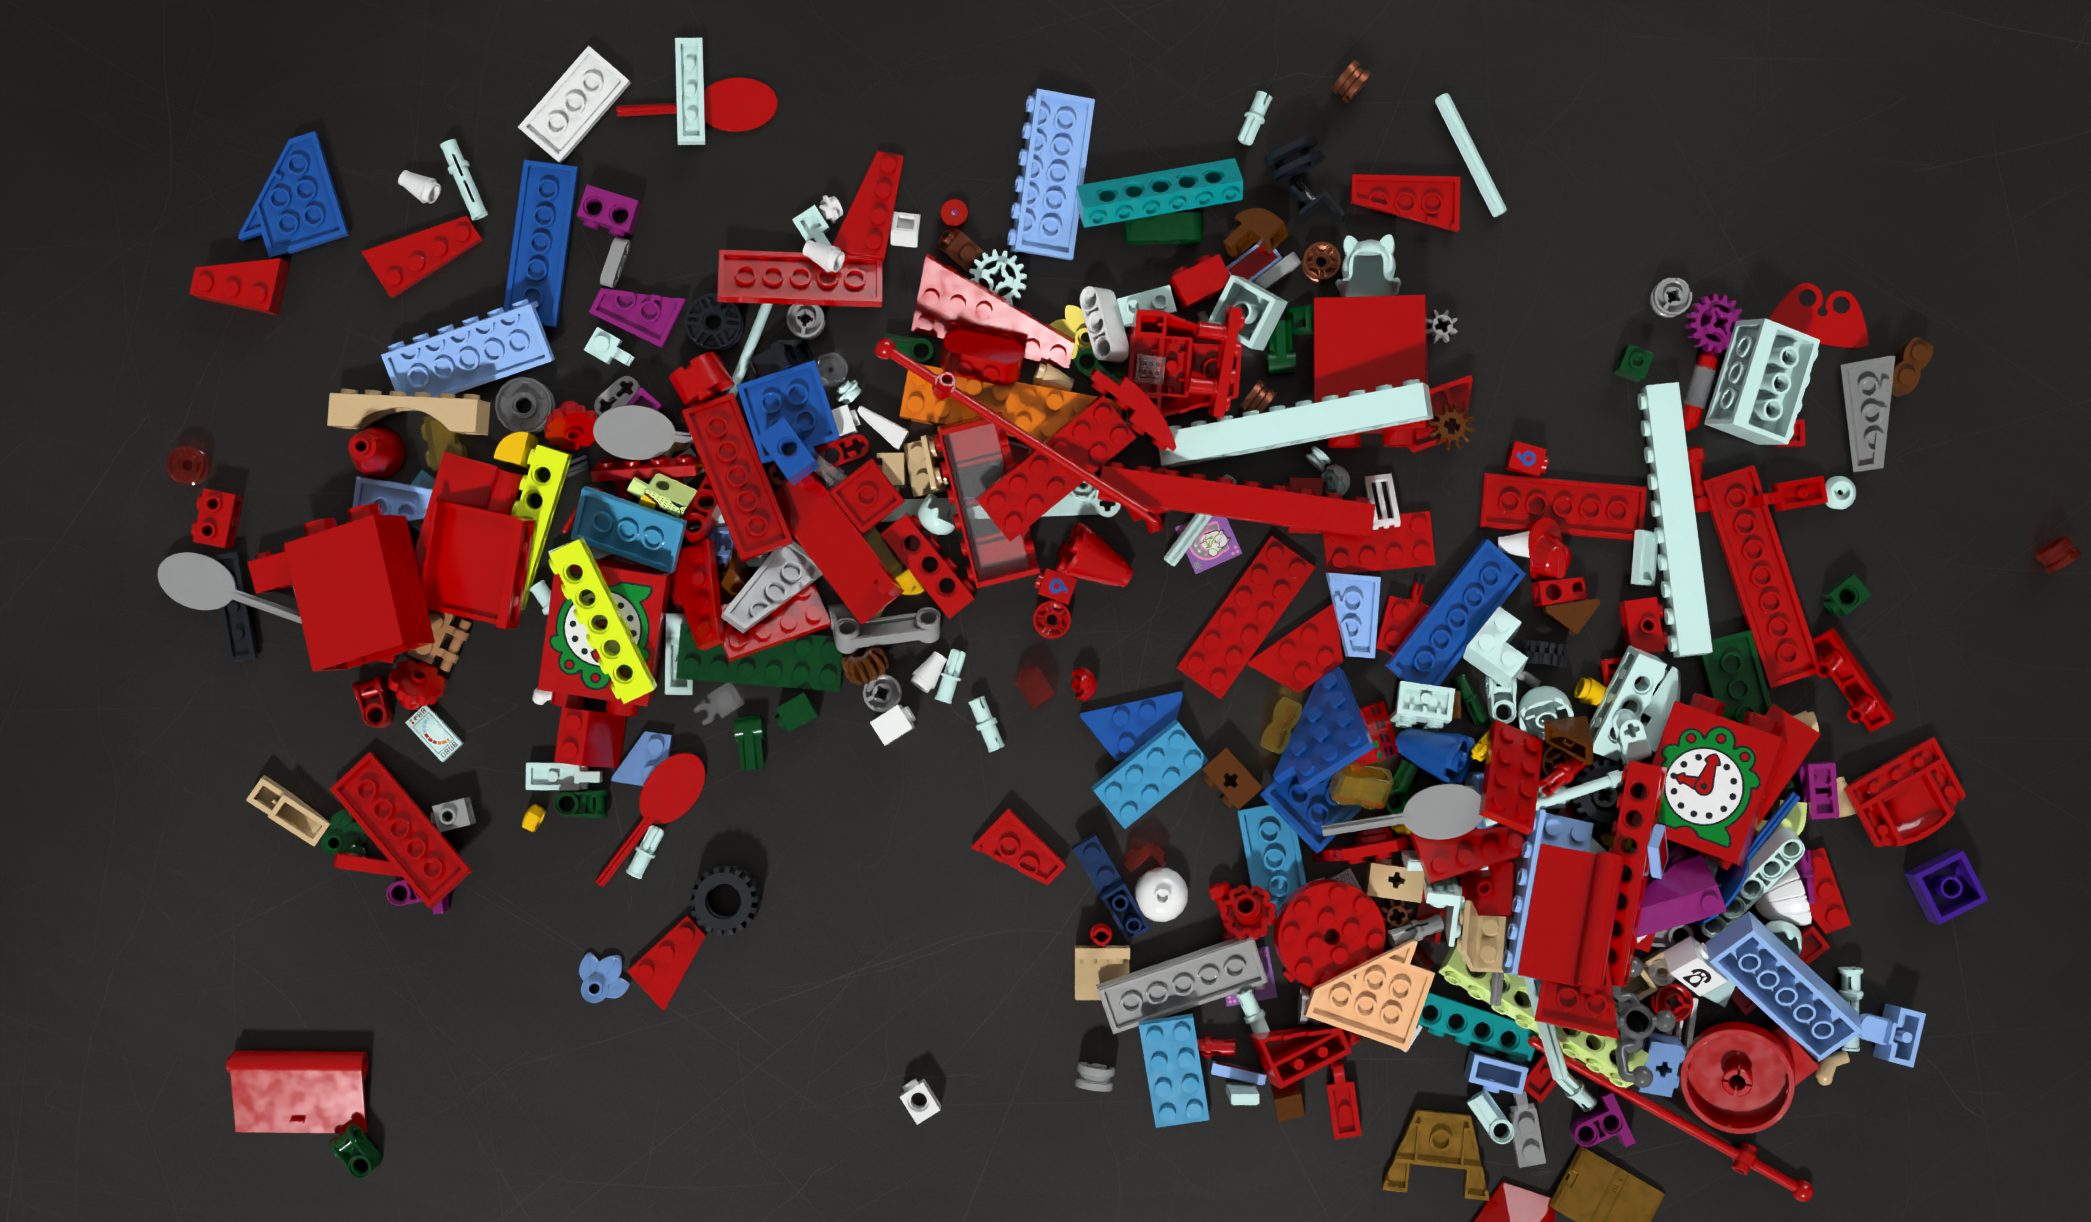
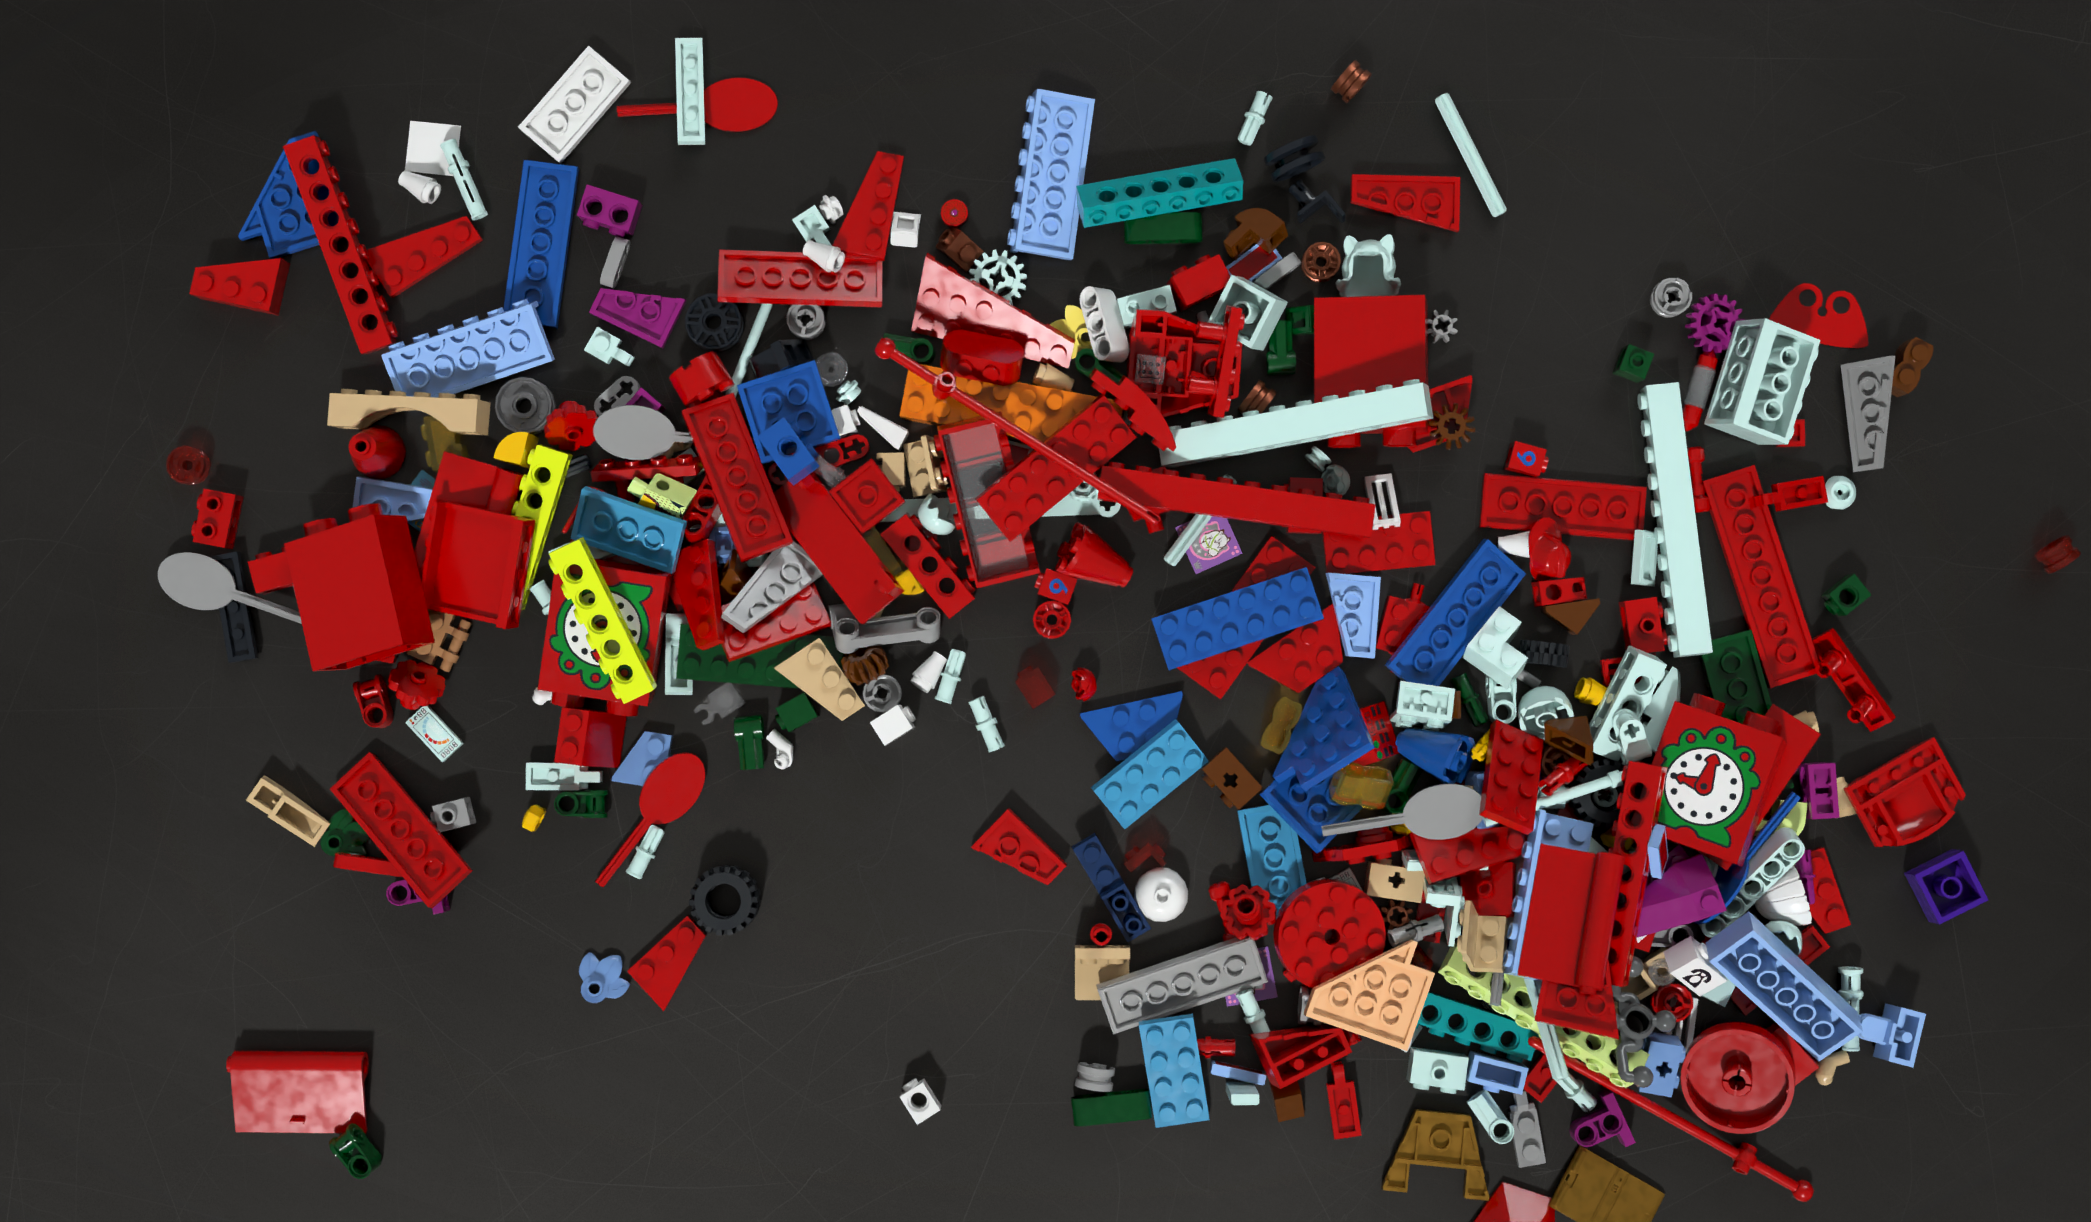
(299, 156): none -> red brick
(424, 148): none -> white sticker
(784, 749): none -> white arm
(822, 679): none -> tan wing
(1111, 1107): none -> dark green beam
(1237, 618): none -> blue plate
(1437, 1069): none -> light aqua brick

